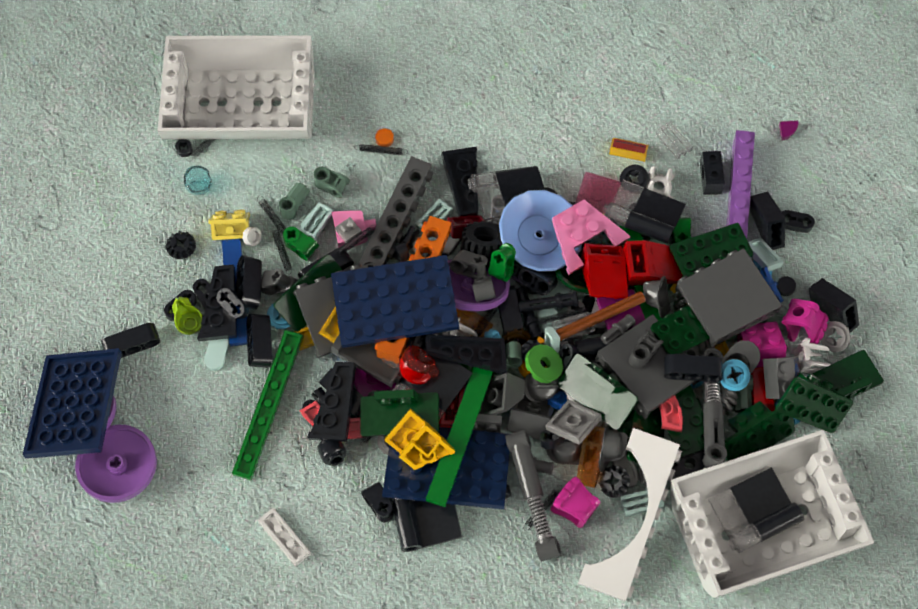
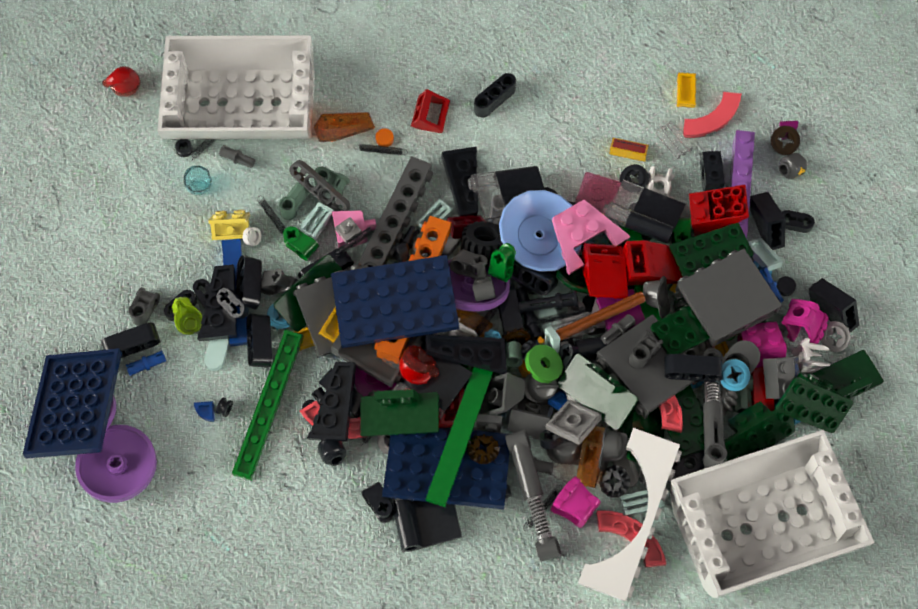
(123, 81): none -> red piece
(145, 303): none -> dark grey piece
(146, 363): none -> blue pin
(178, 252): black gear -> none
(205, 410): none -> blue tile
(224, 407): none -> black bush
(236, 156): none -> dark grey axle
(283, 248): black piece -> none
(284, 537): white tile -> none
(322, 185): none -> dark grey beam
(342, 125): none -> clear orange slope
(417, 441): yellow slope -> none
(421, 110): none -> red tile
(480, 456): none -> dark brown gear
(498, 88): none -> black beam
(628, 528): none -> coral tile
(686, 90): none -> yellow tile
(715, 120): none -> coral tile
(718, 208): none -> red slope
(755, 510): black door -> none
(792, 135): none -> dark brown gear
(792, 166): none -> dark grey head

